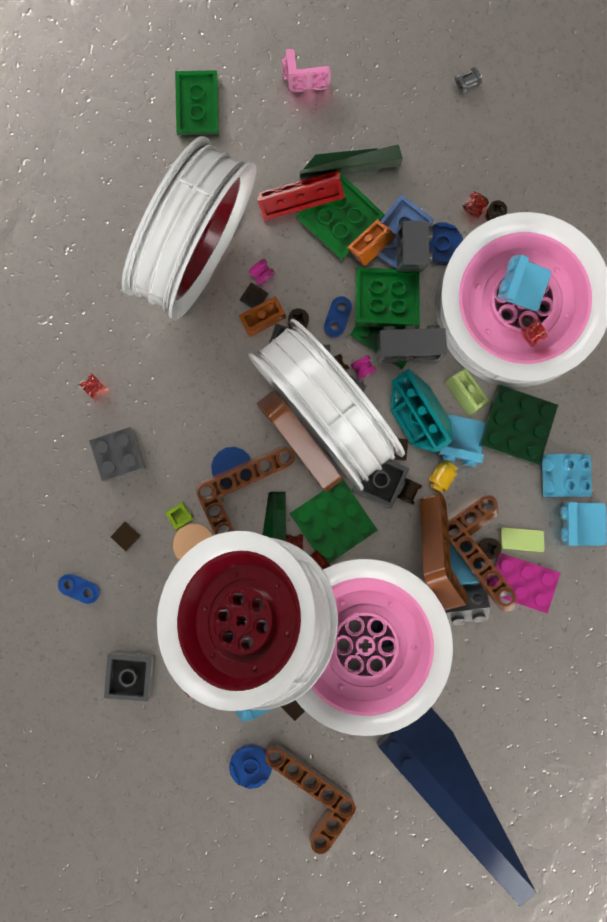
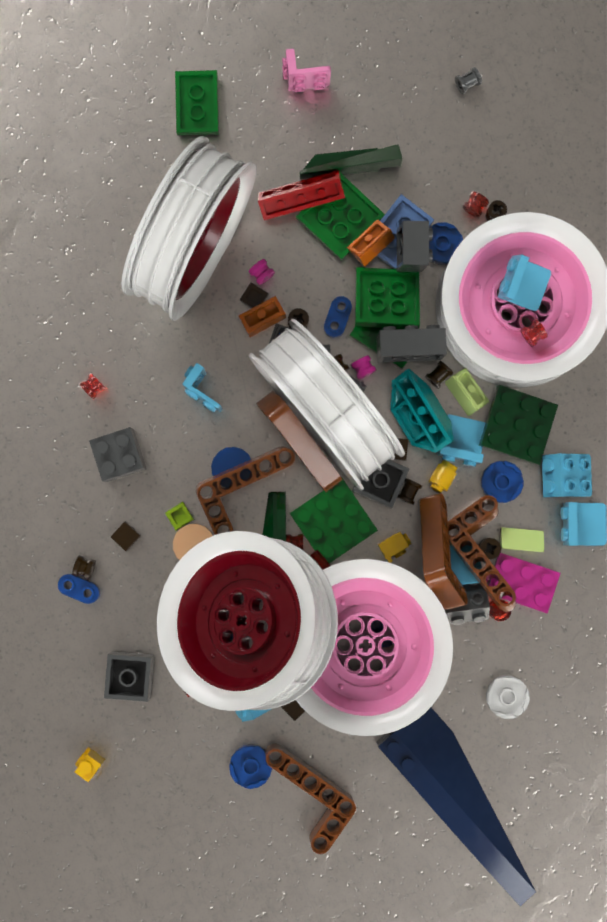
(84, 567): none -> dark brown wheel
(88, 764): none -> yellow brick
(194, 376): none -> medium azure bracket
(394, 546): none -> yellow brick
(439, 374): none -> dark brown bush
(501, 615): none -> clear red wheel
(502, 481): none -> blue tile
(507, 697): none -> white tile

